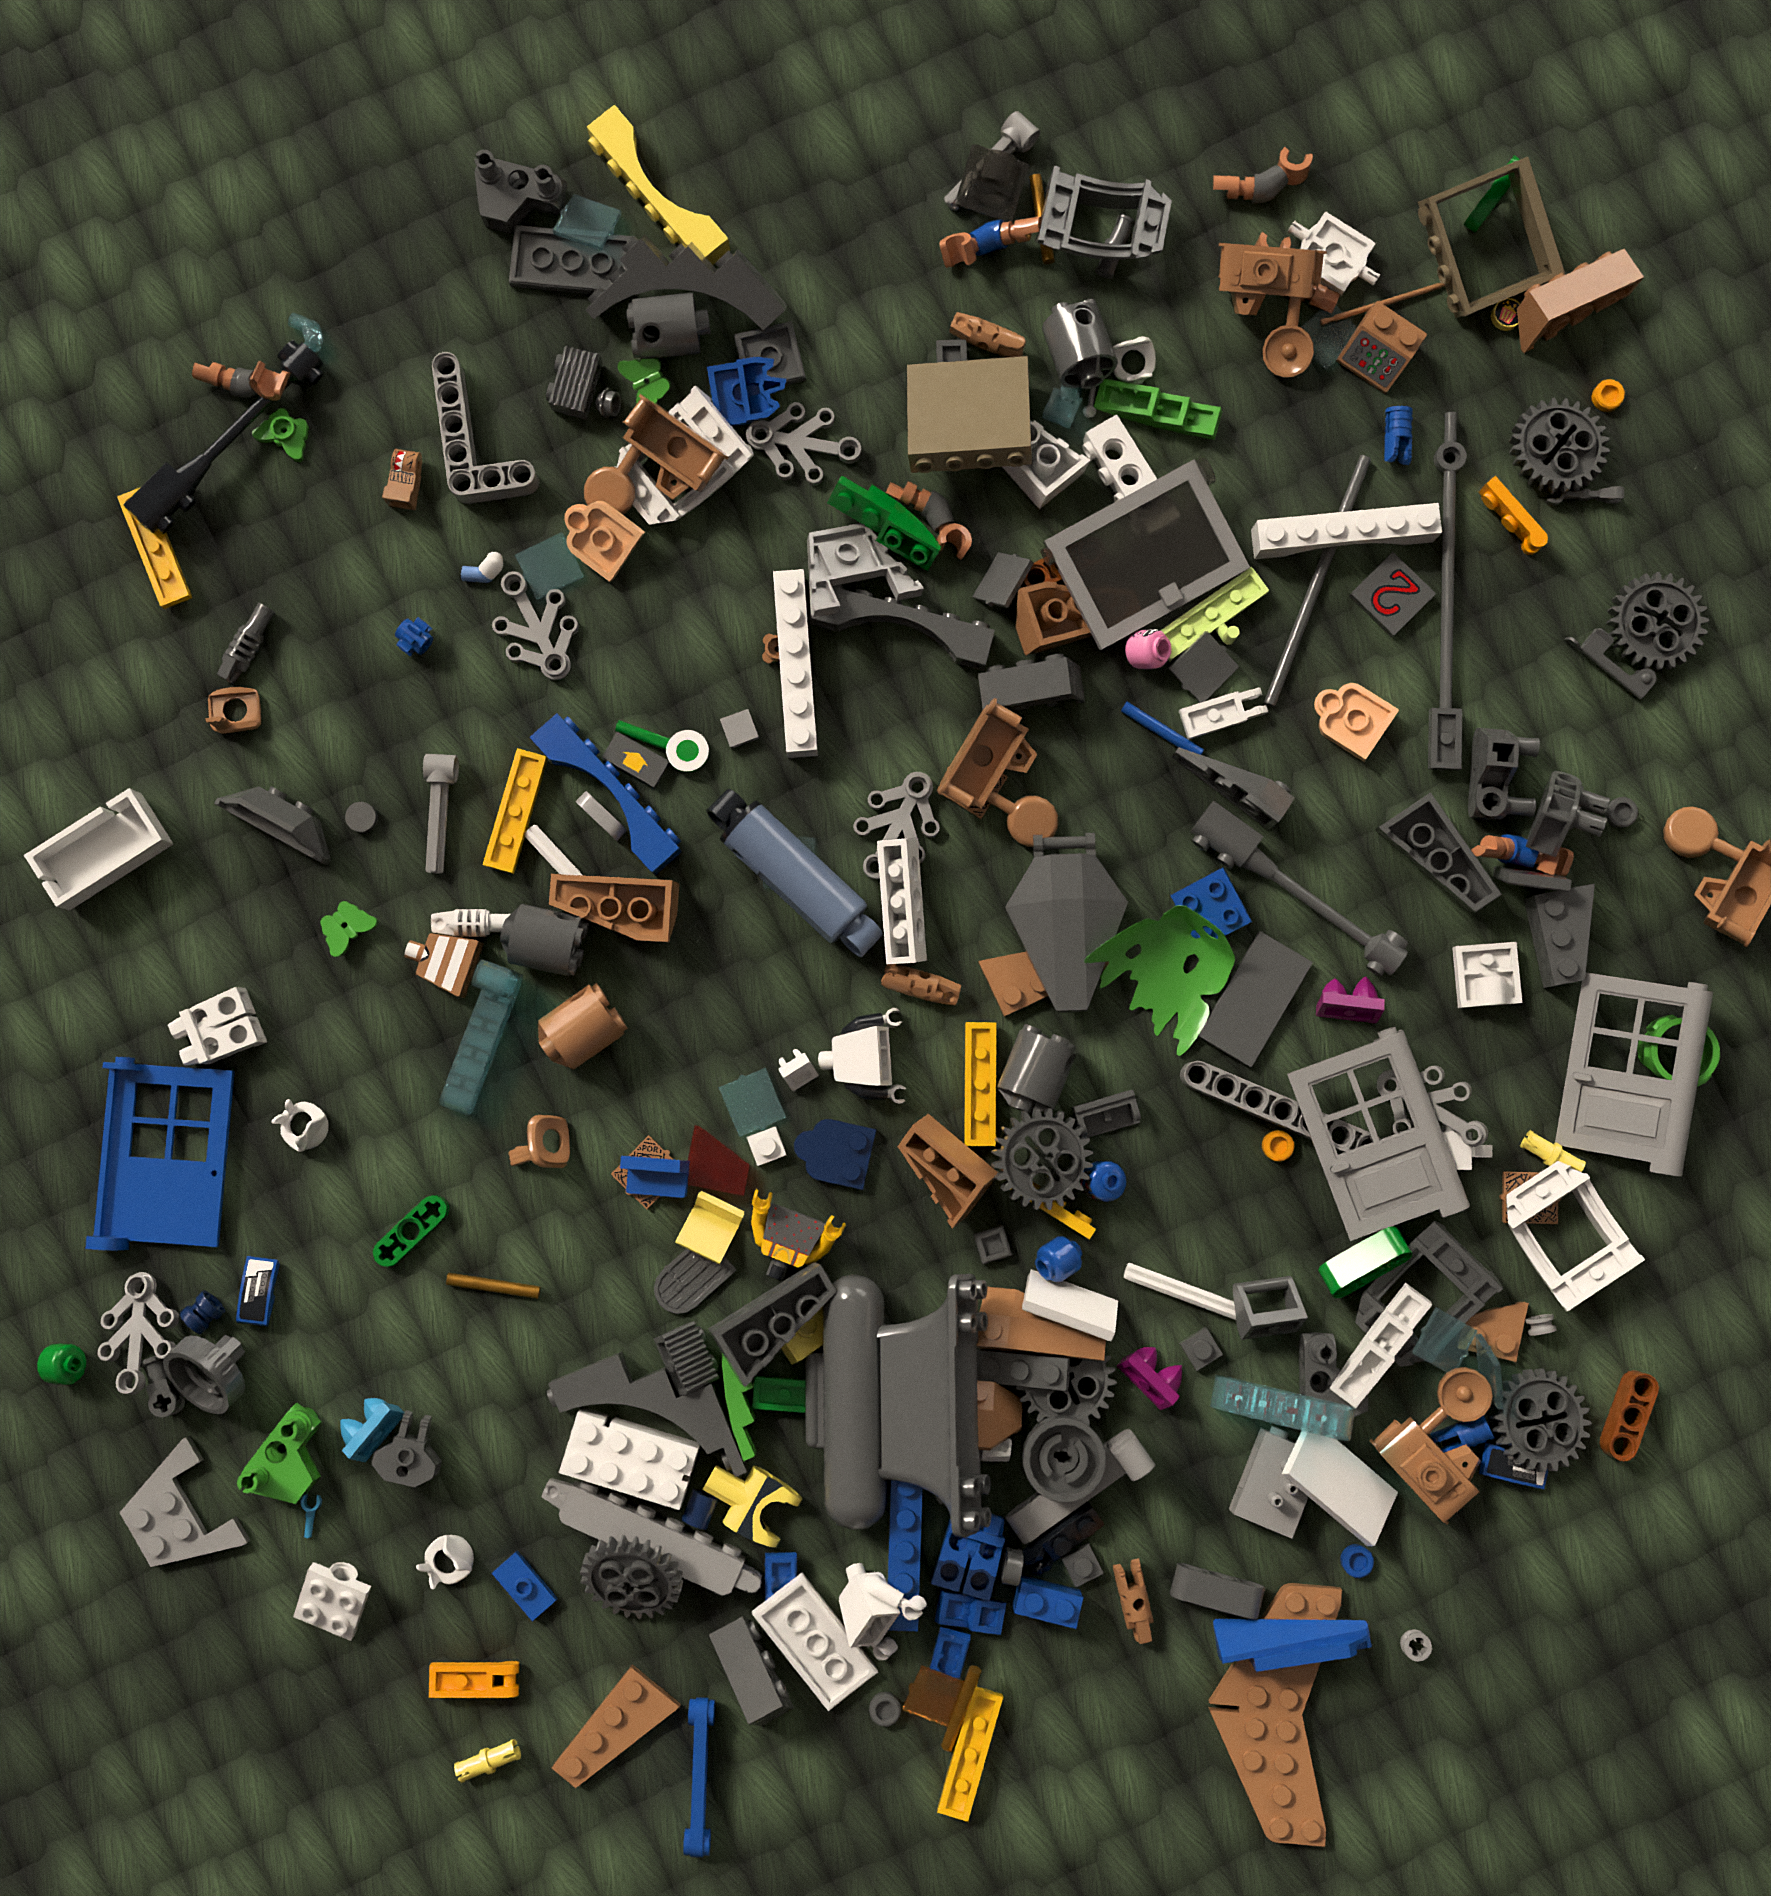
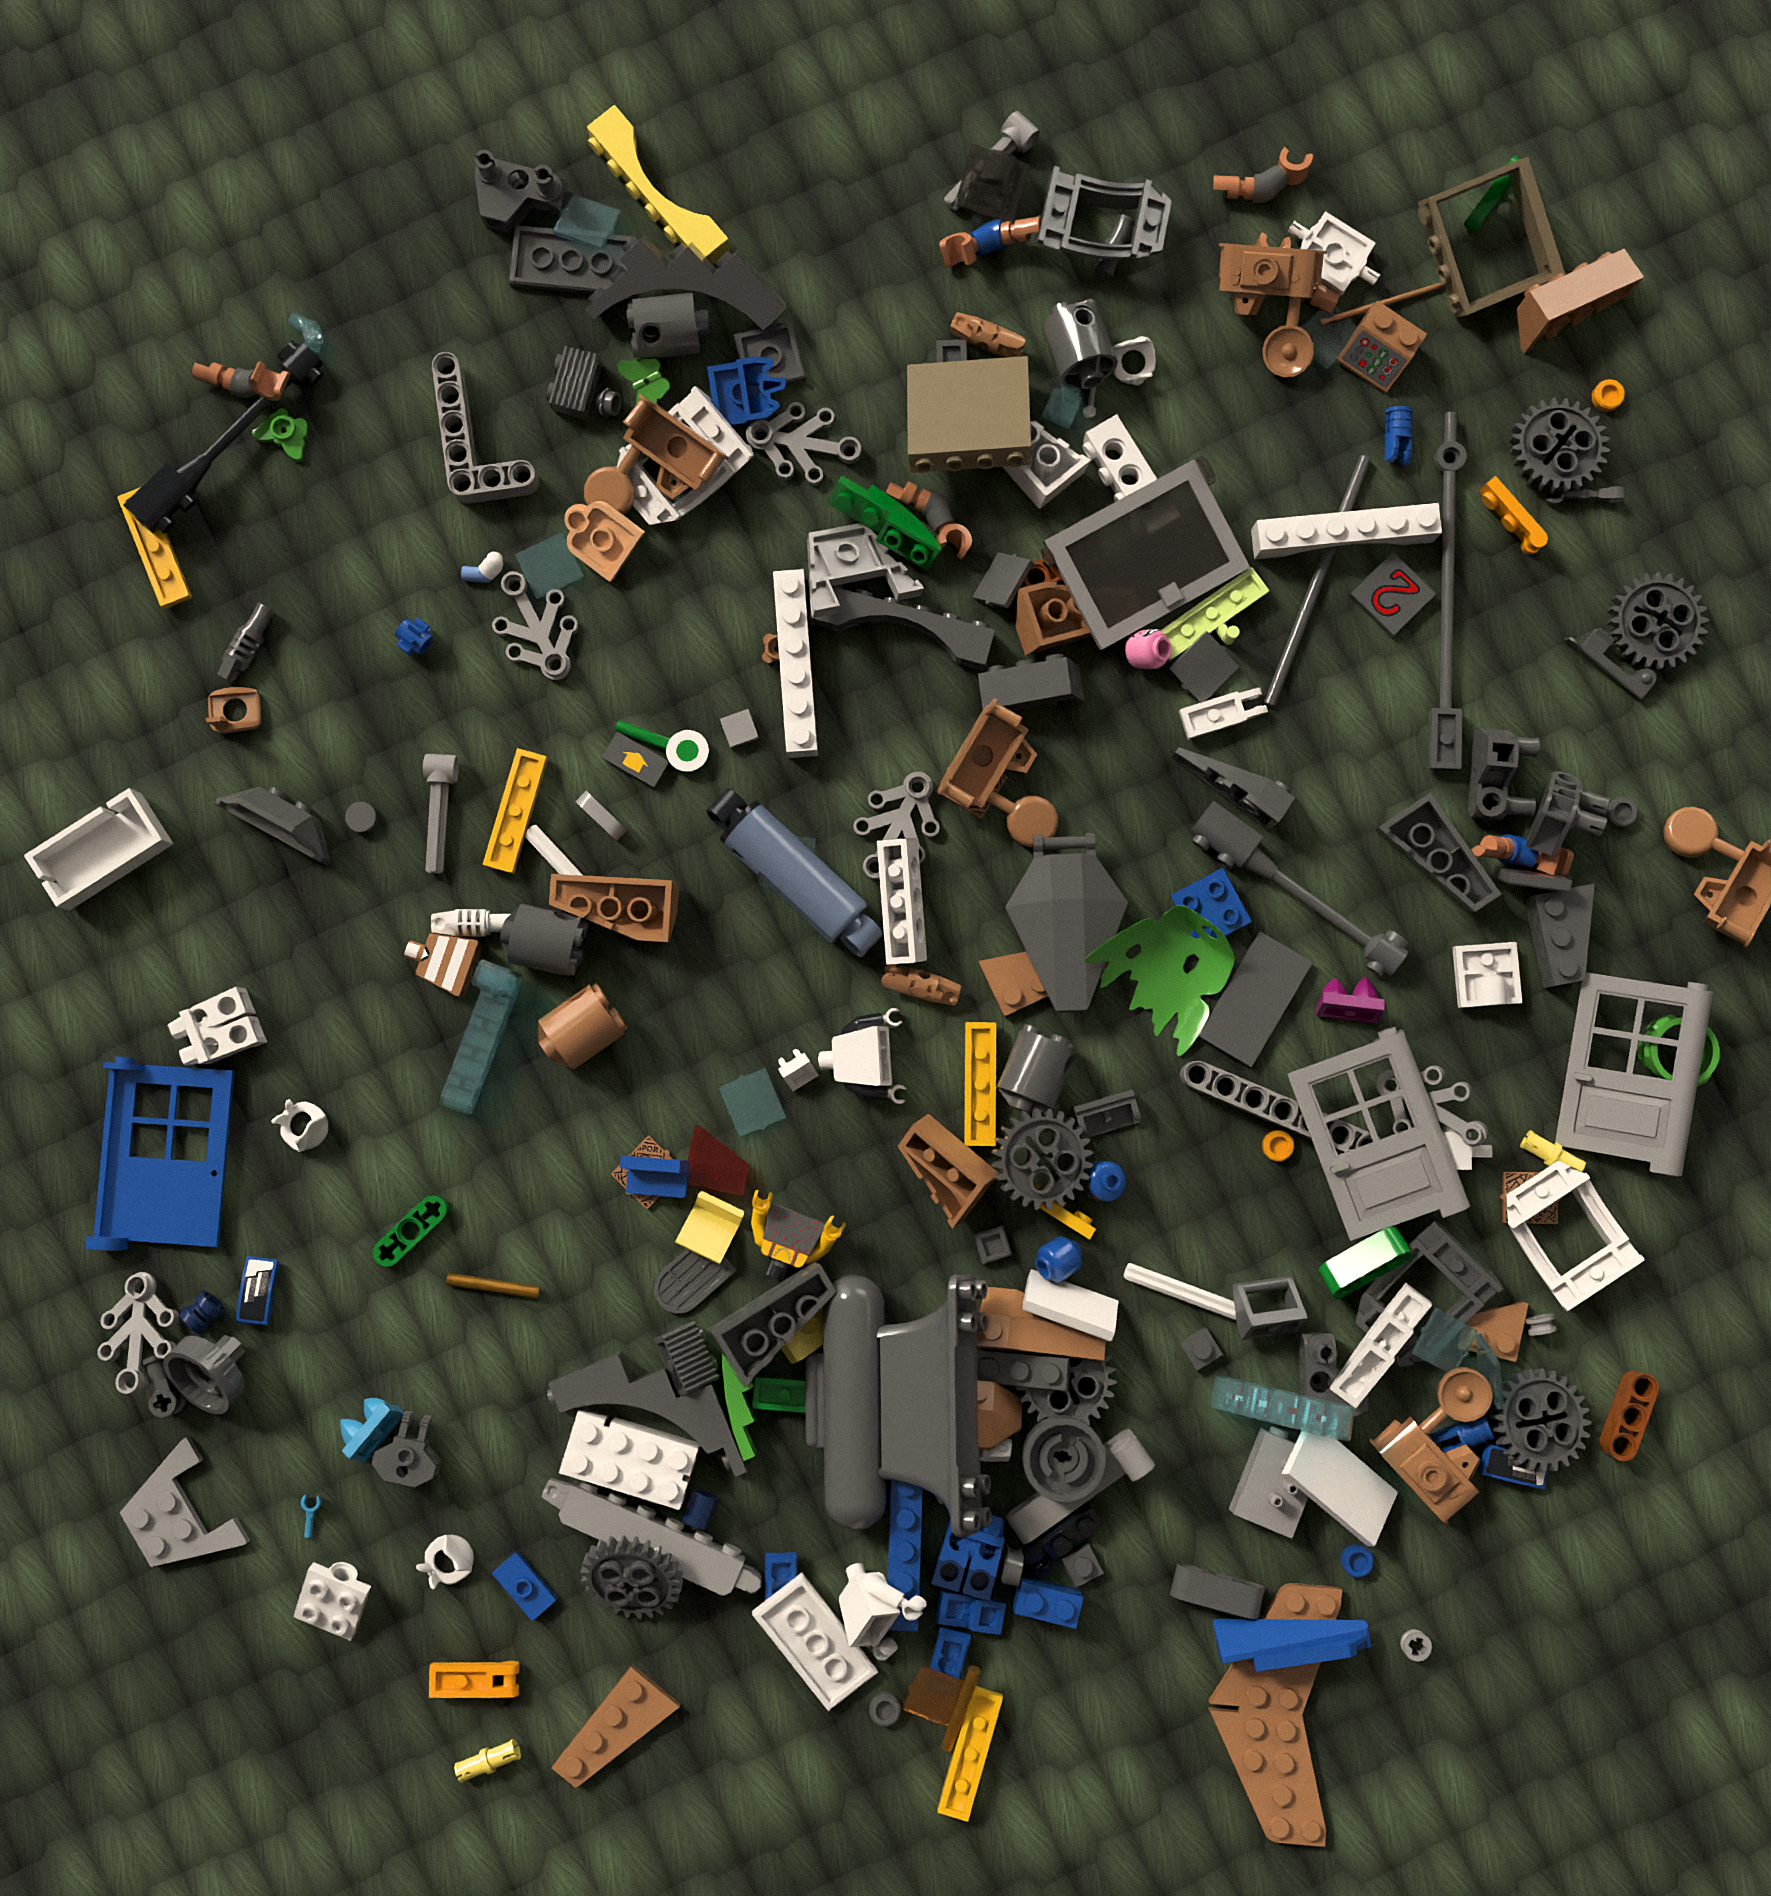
(61, 1364): green head -> none
(289, 1473): bright green piece -> none
(357, 922): bright green animal -> none
(403, 480): medium nougat leg -> none
(536, 1151): medium nougat piece -> none
(564, 748): blue arch -> none
(697, 1838): blue piece -> none
(748, 1499): light yellow connector -> none
(751, 1672): dark grey wedge -> none
(766, 1146): white plate -> none
(836, 1152): dark blue plate -> none
(1038, 200): pearl gold bar -> none
(1139, 1615): medium nougat hinge -> none
(1158, 409): bright green slope -> none
(1158, 1387): magenta tile -> none
(1160, 729): blue piece -> none
(1353, 718): light nougat plate -> none
(1505, 315): tile -> none

